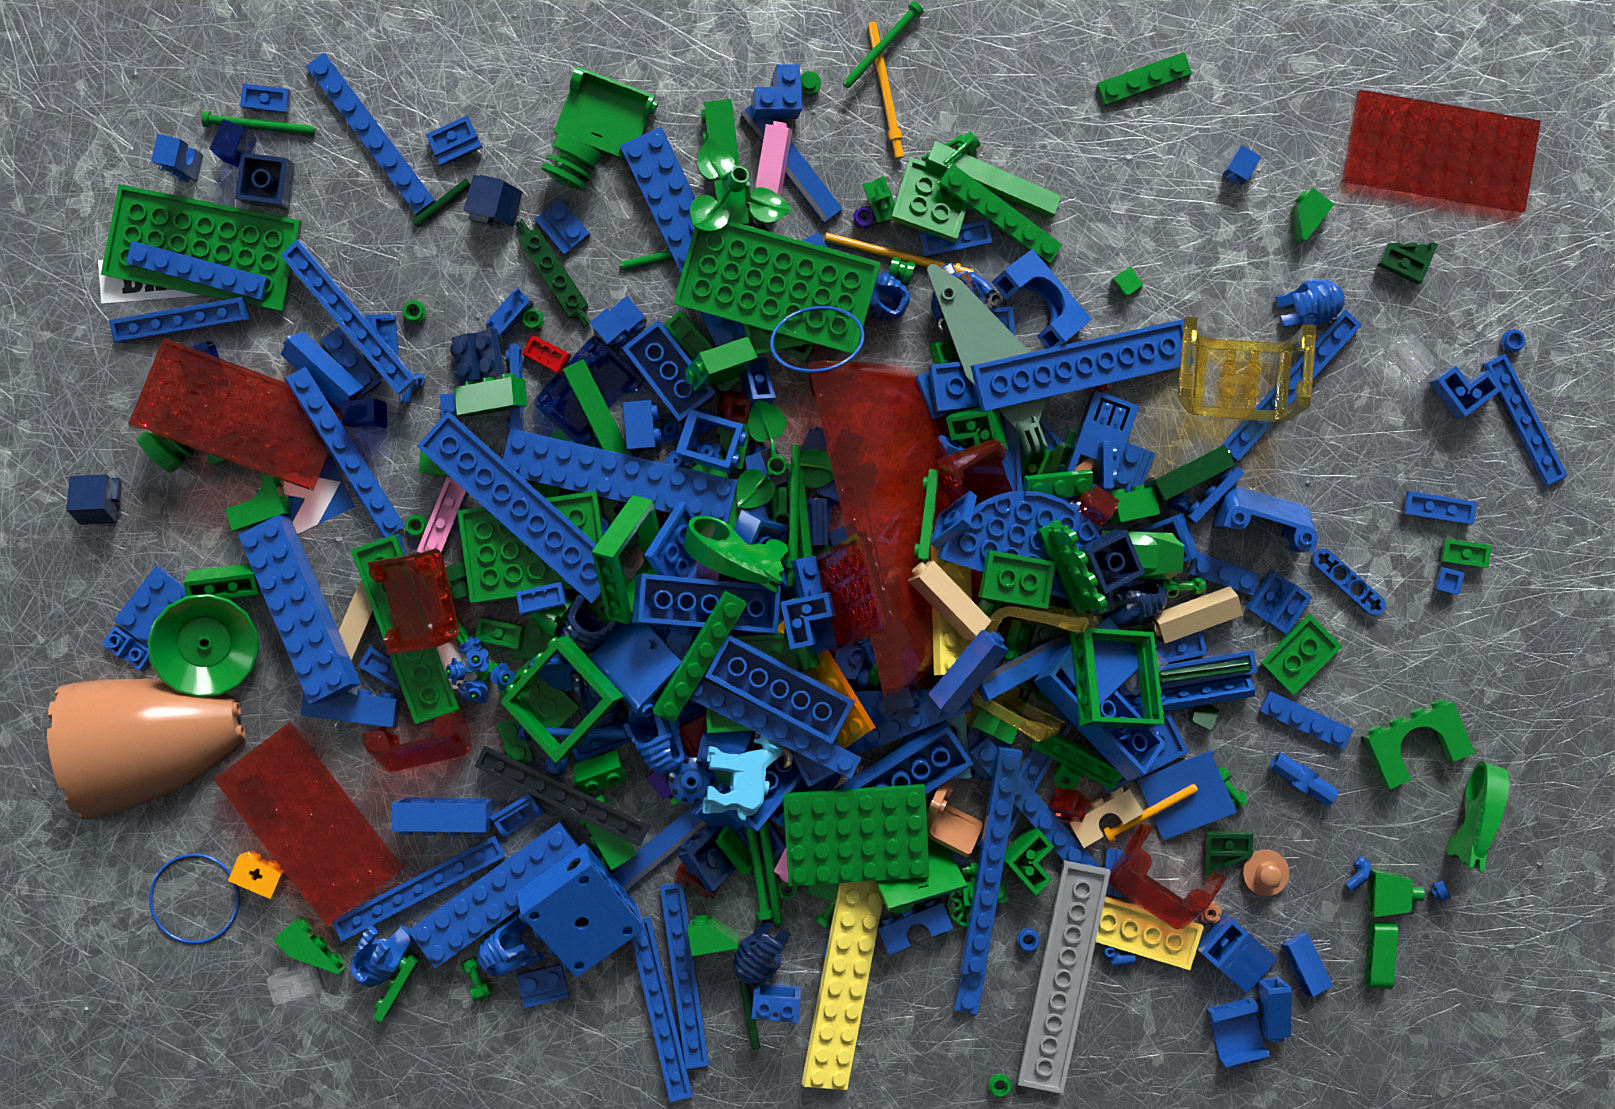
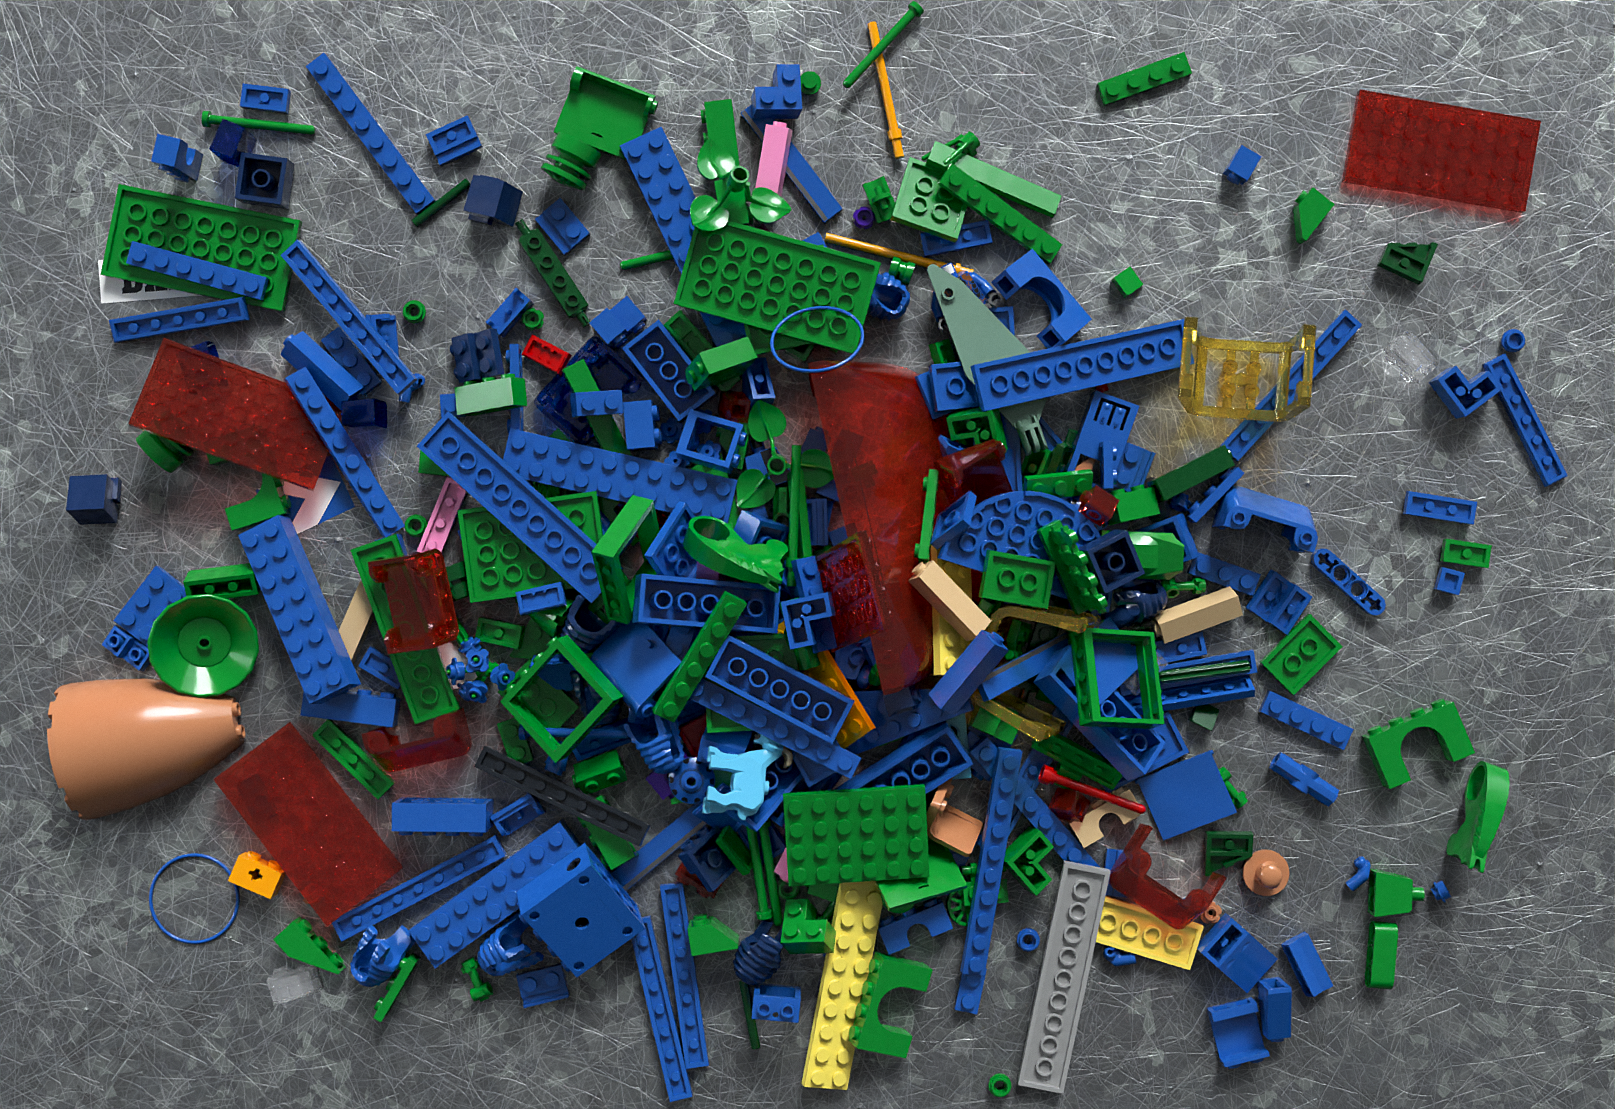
(354, 758): none -> green plate
(596, 403): none -> blue brick
(803, 932): none -> green brick
(884, 975): none -> green arch
(1049, 776): none -> red piece
(1151, 811): light orange bar -> none
(1314, 303): blue hair -> none

